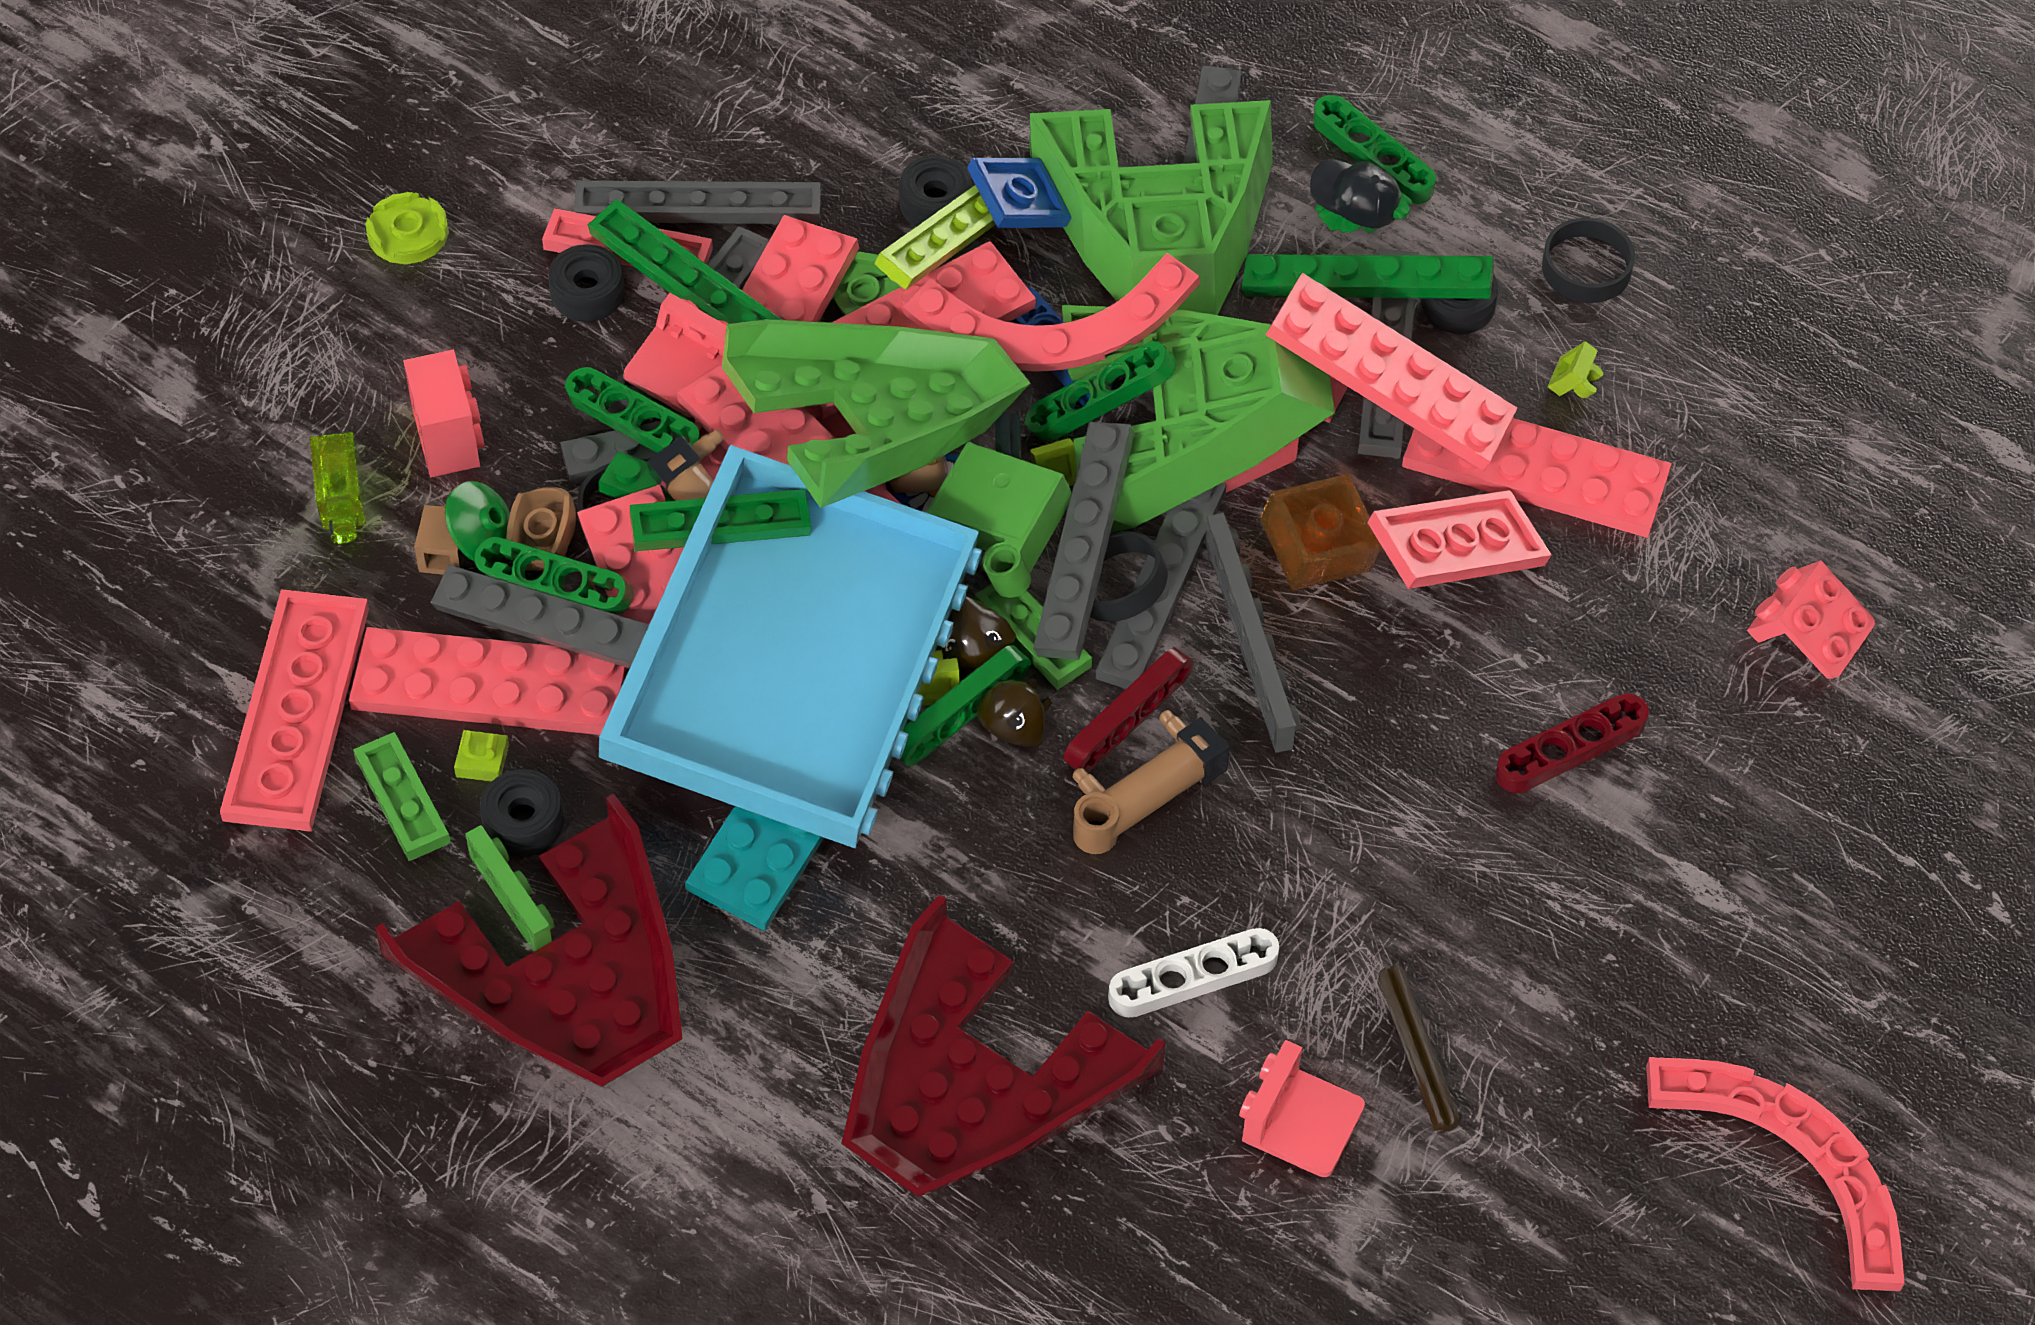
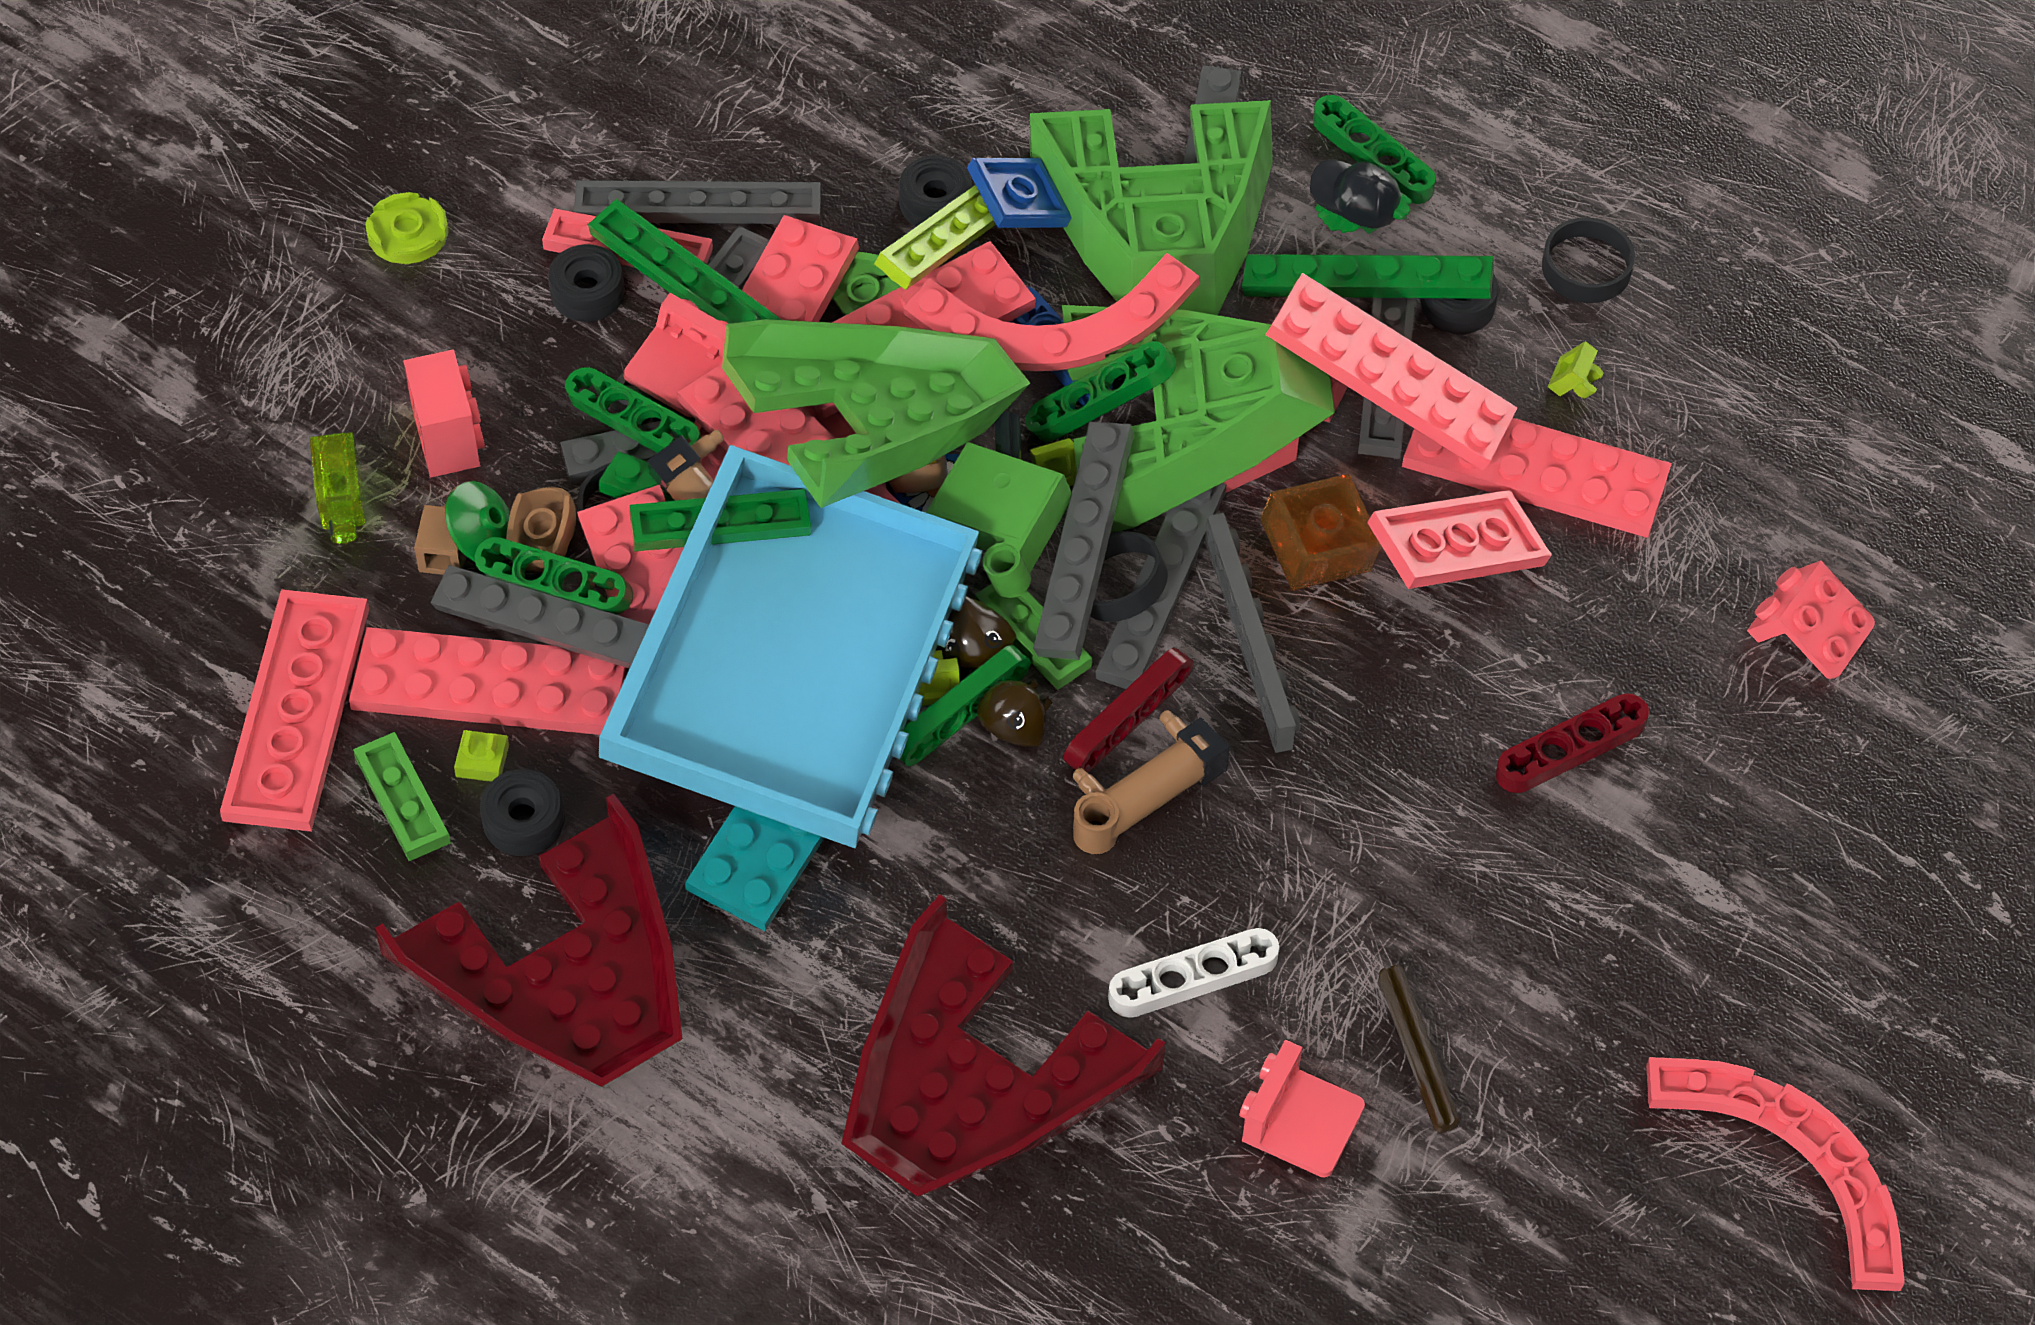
(510, 888): bright green plate -> none

